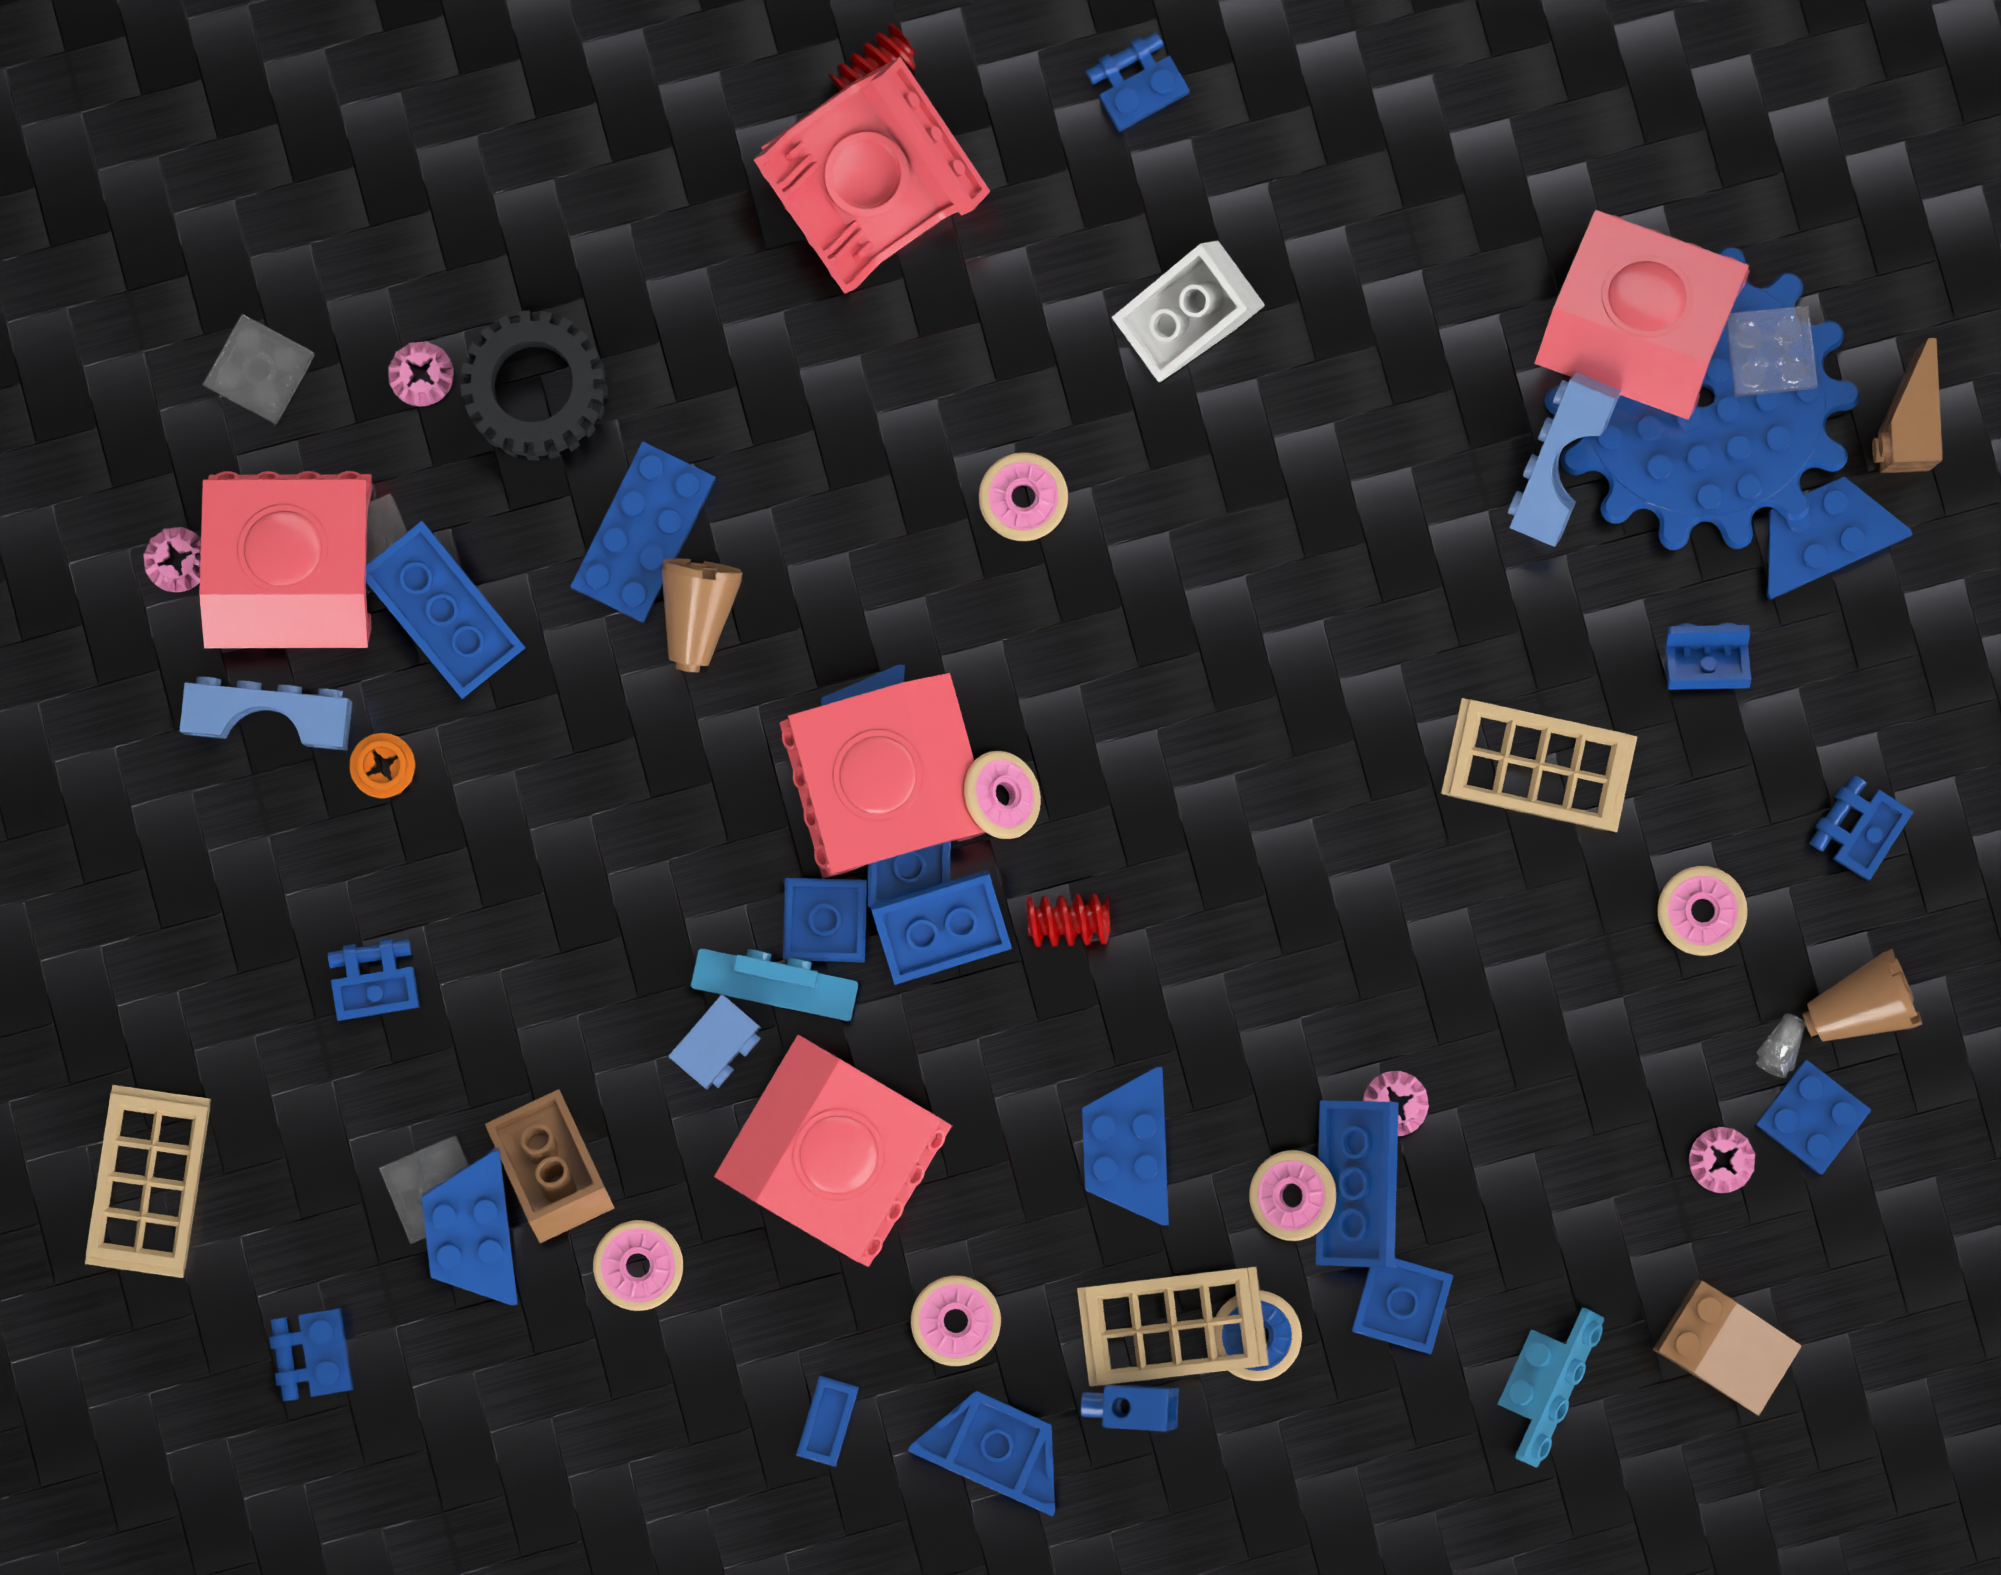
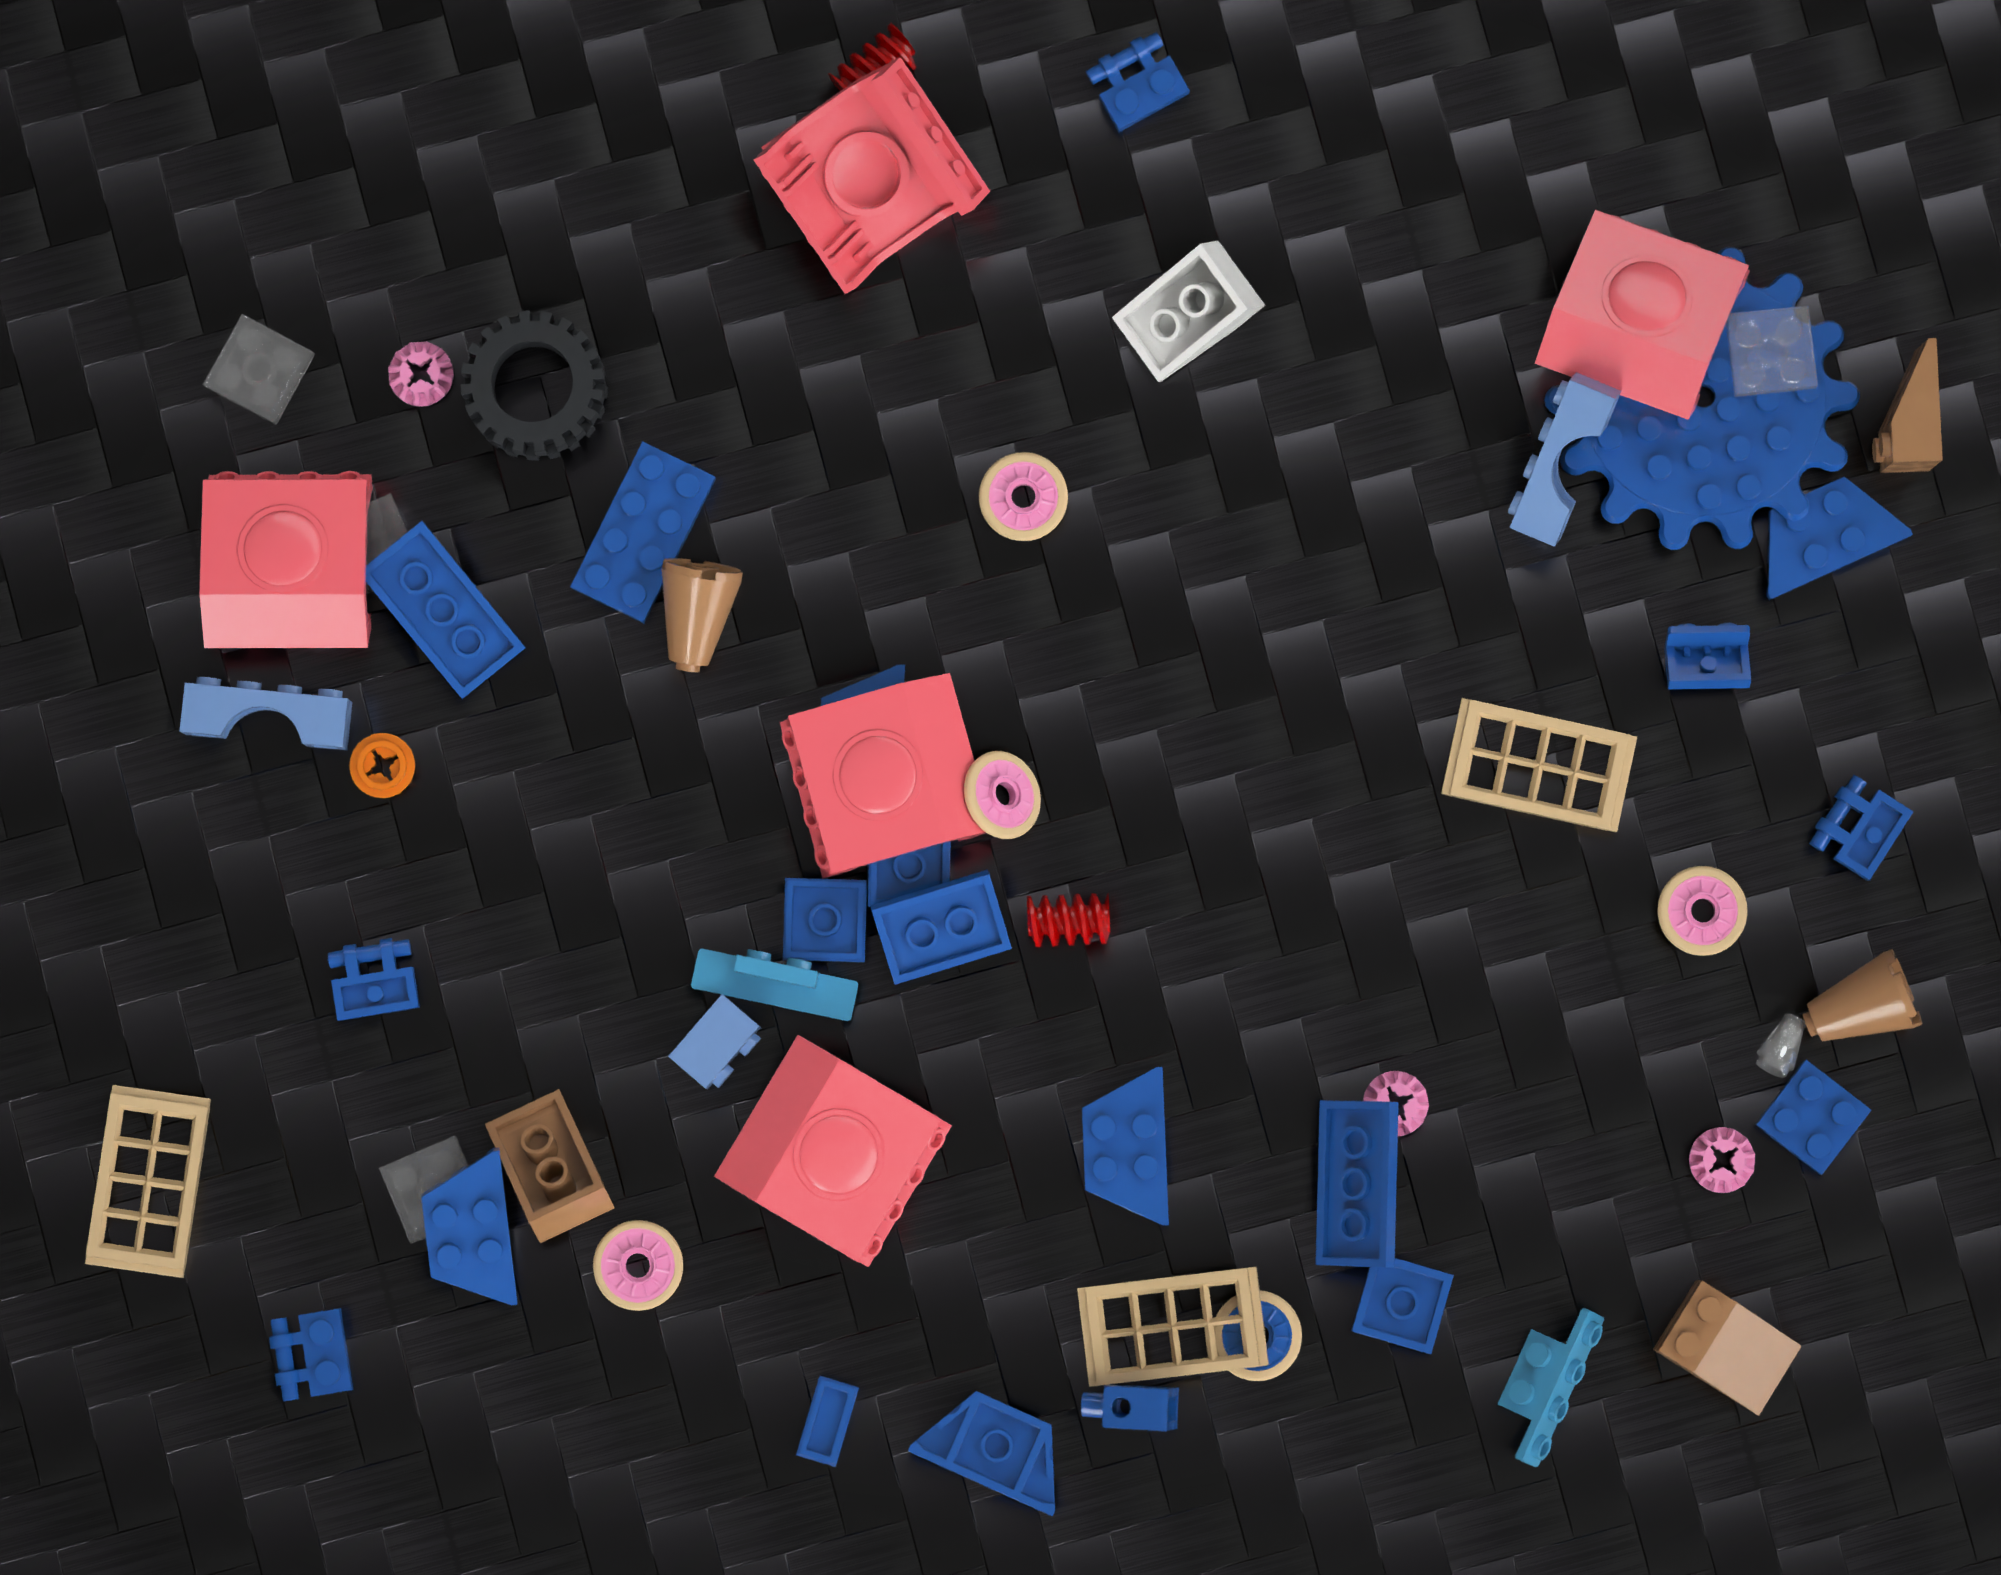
(158, 551): bright pink gear -> none
(950, 1294): bright pink wheel -> none
(1317, 1199): wheel -> none

